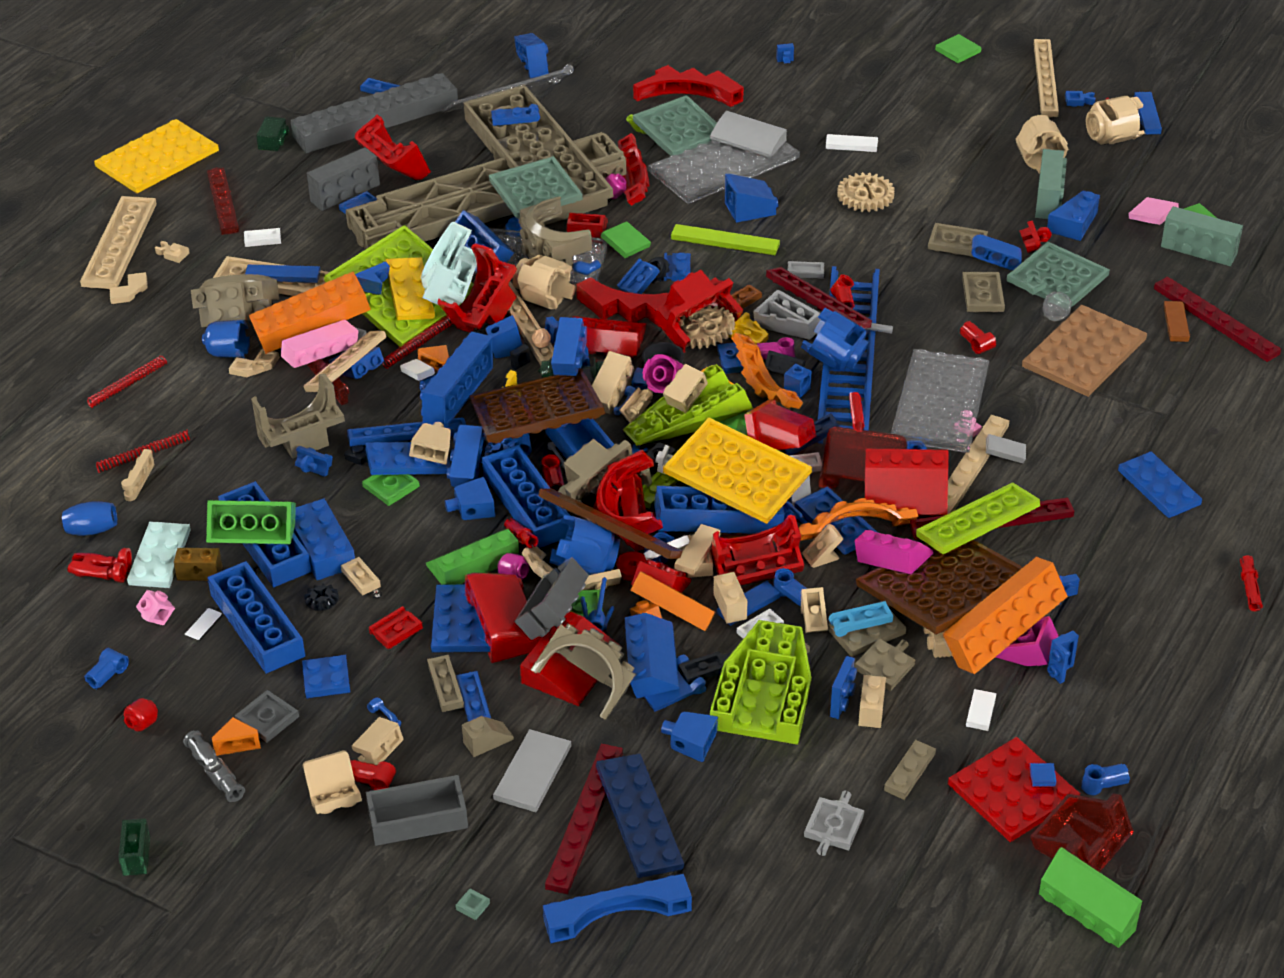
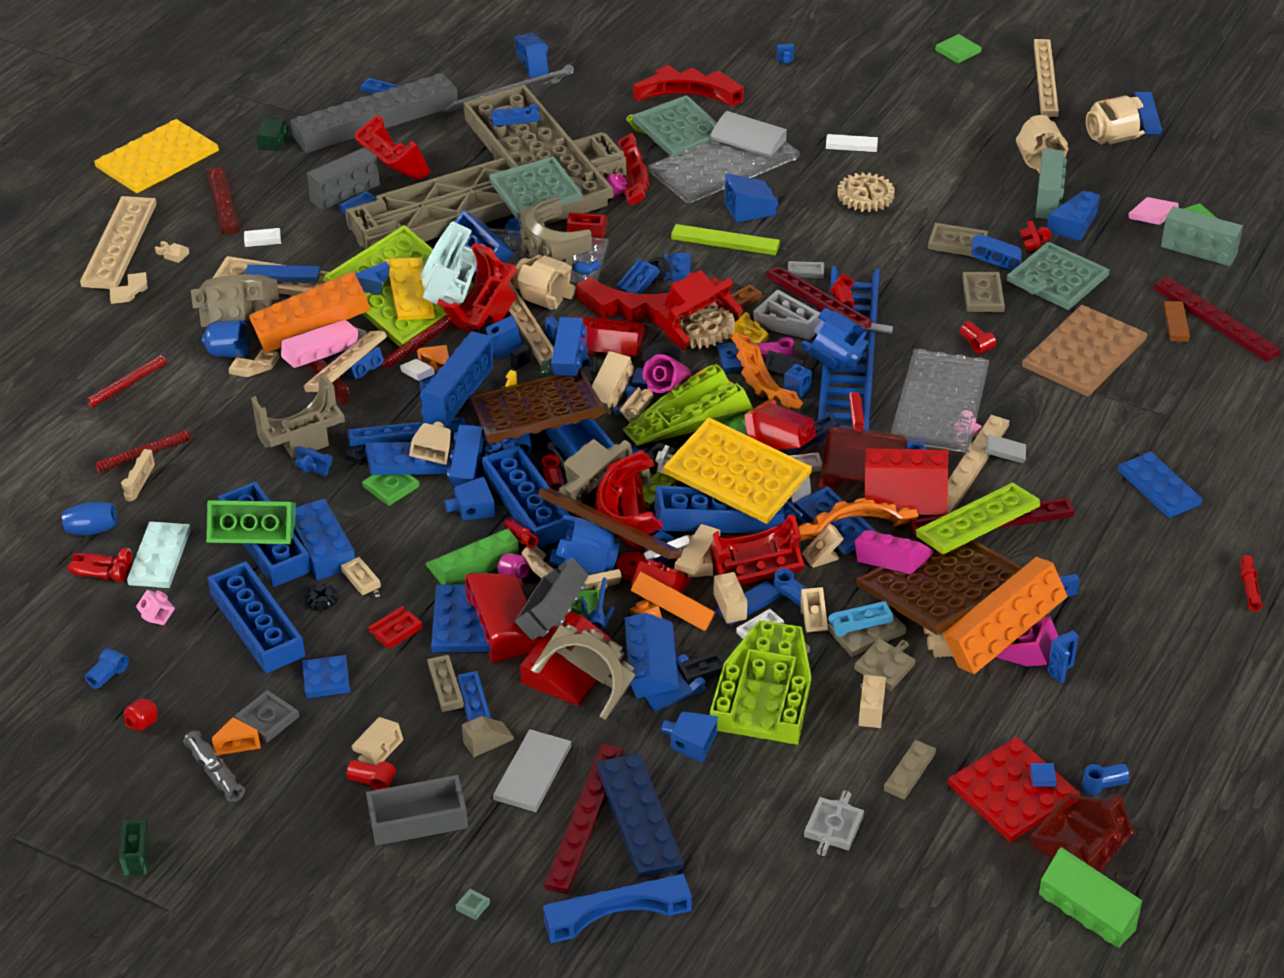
(197, 563): pearl gold brick -> none
(203, 623): white sticker -> none
(331, 782): tan bracket -> none
(377, 704): blue piece -> none
(541, 338): light nougat plate -> none
(625, 239): bright green tile -> none
(685, 388): tan brick -> none
(843, 687): blue plate -> none
(981, 710): white tile -> none
(1057, 306): clear hair -> none
(1077, 98): blue plate -> none

